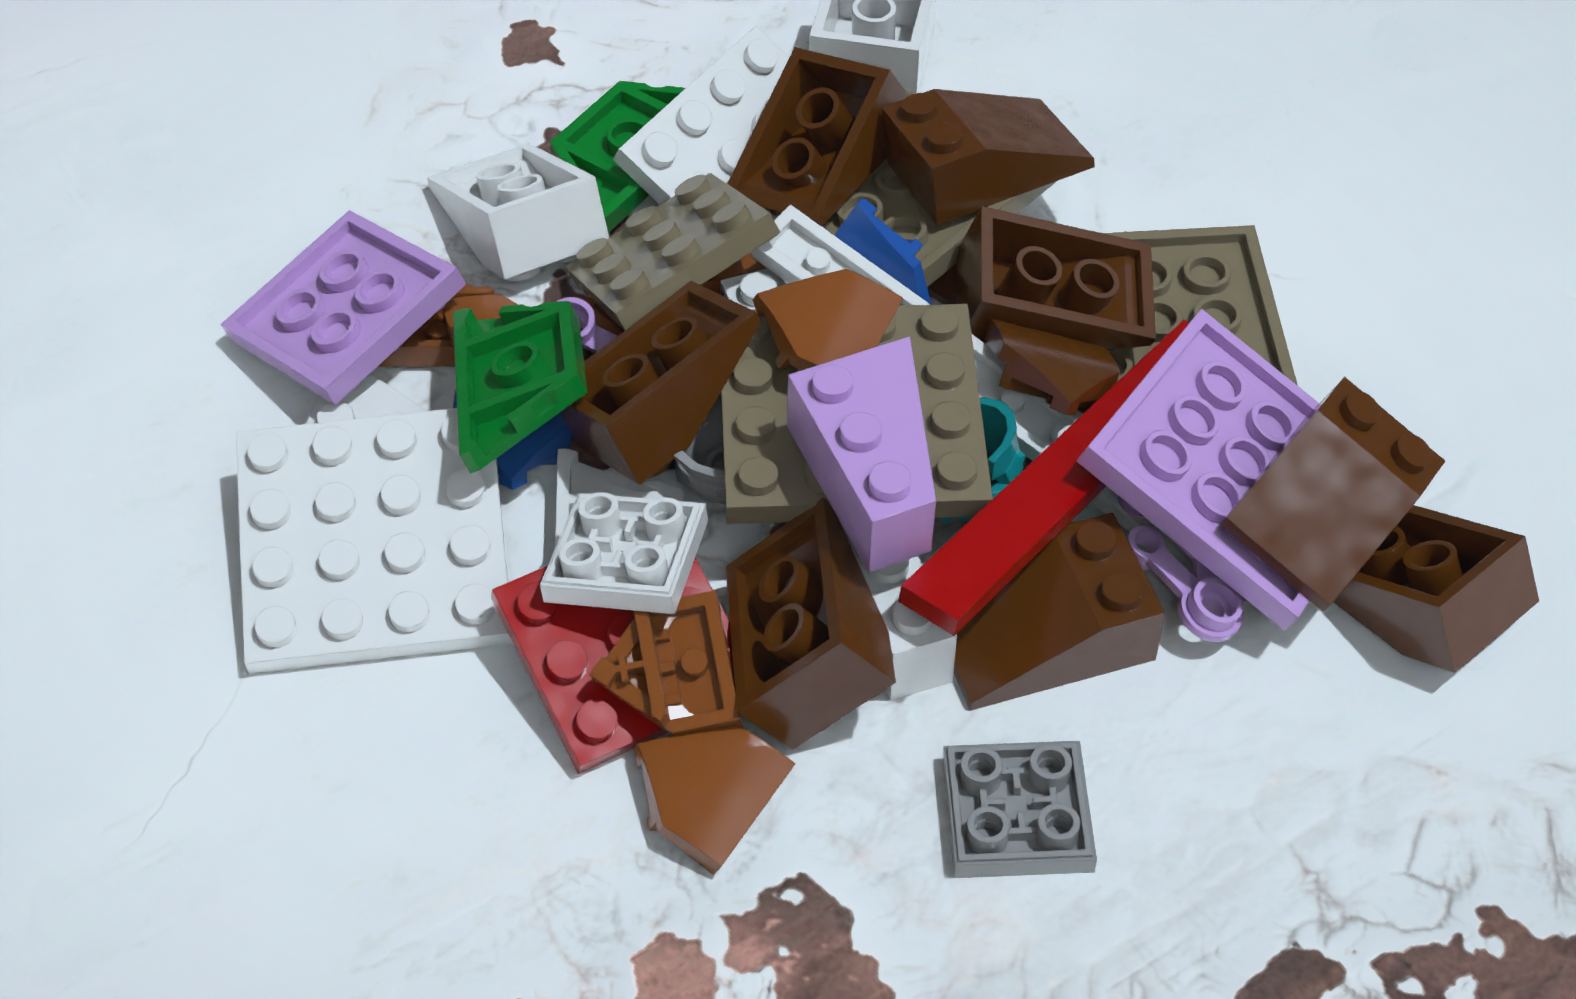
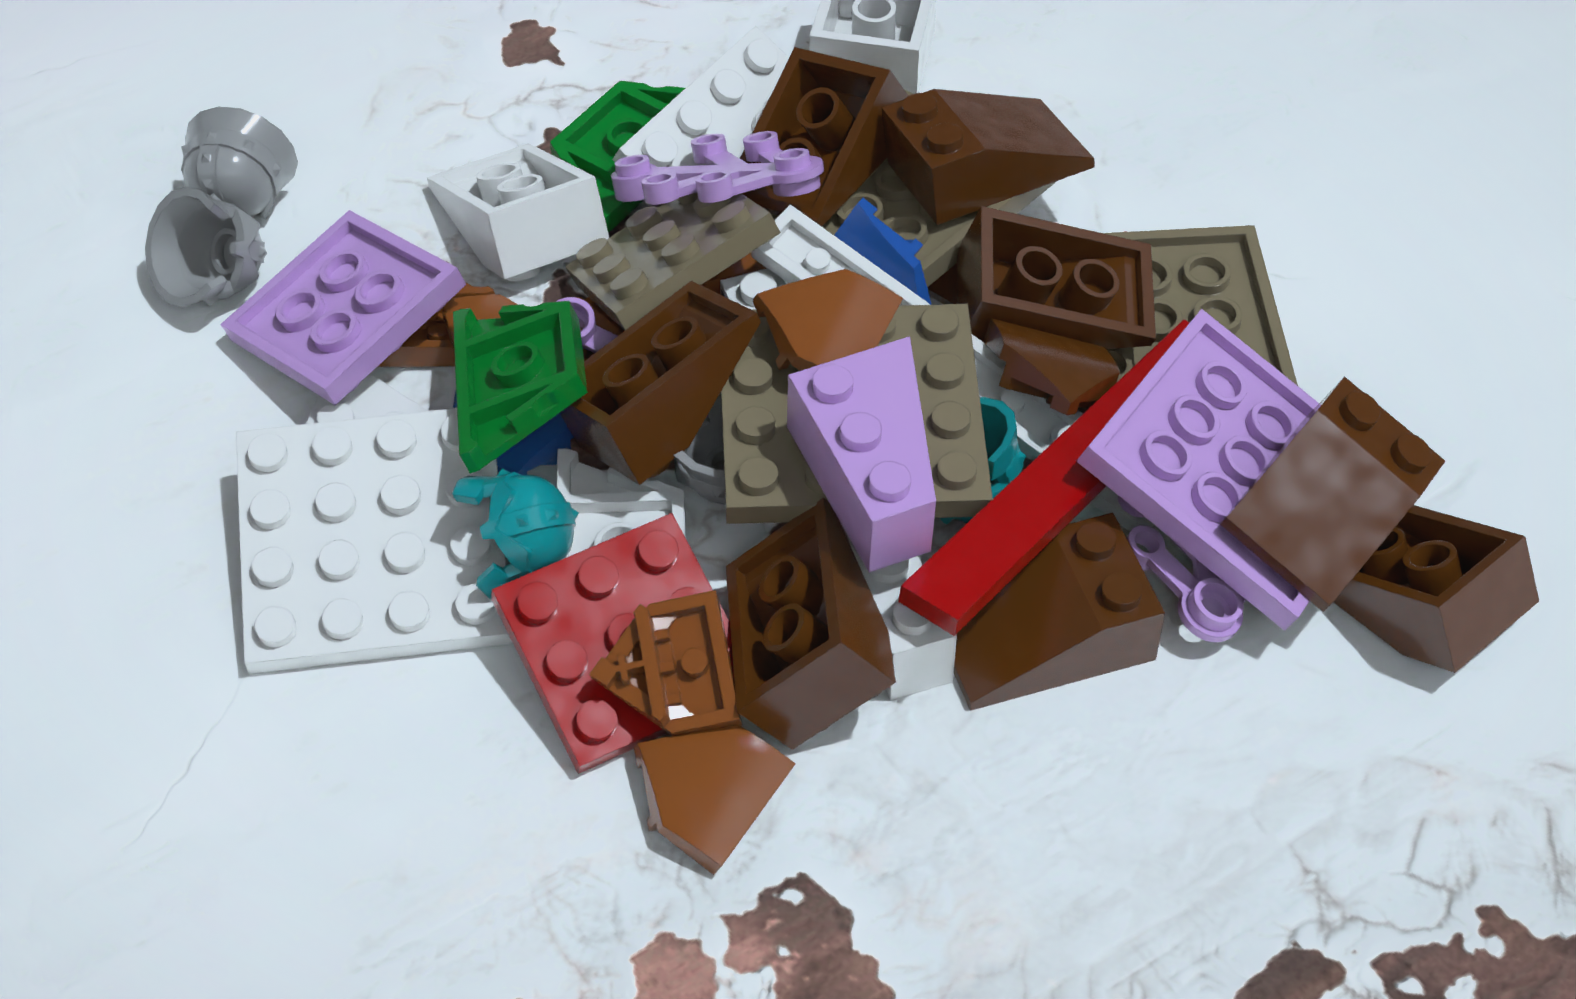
(201, 248): none -> light grey helmet
(237, 158): none -> light grey helmet
(525, 519): none -> teal helmet
(625, 553): white tile -> none
(723, 176): none -> lavender plant
(1018, 809): light grey tile -> none

